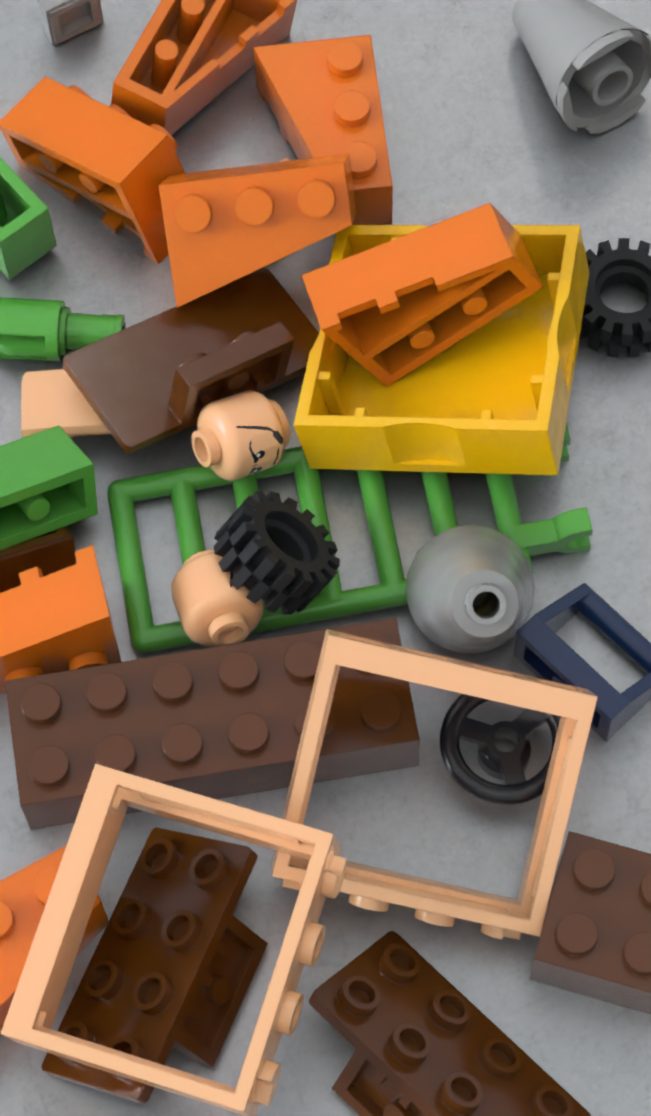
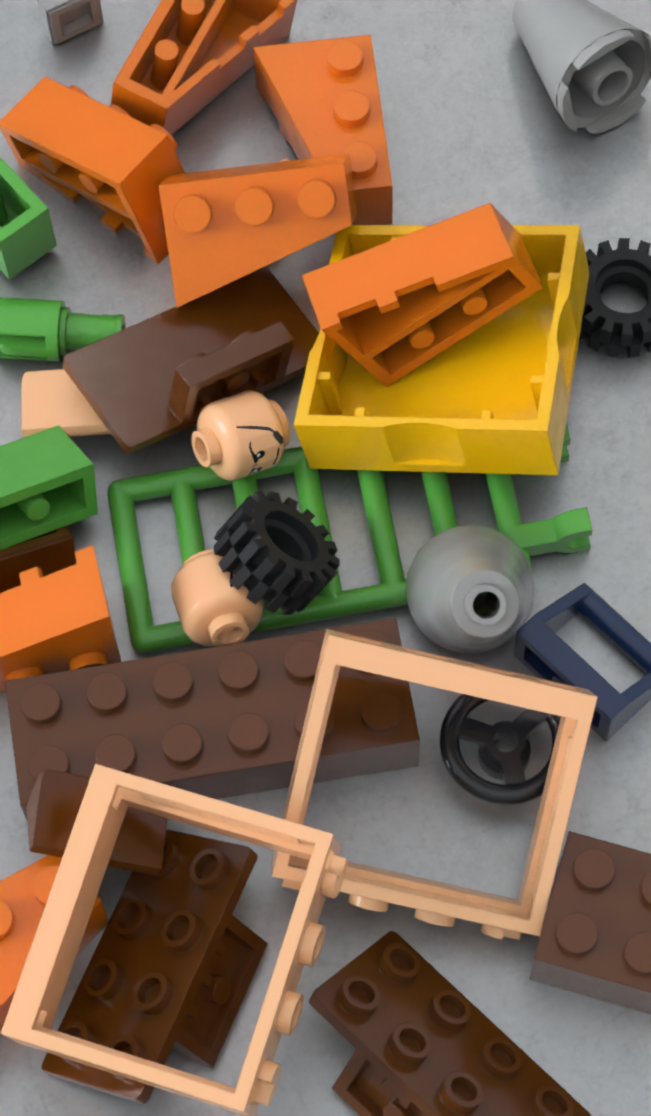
(53, 811): none -> reddish brown slope

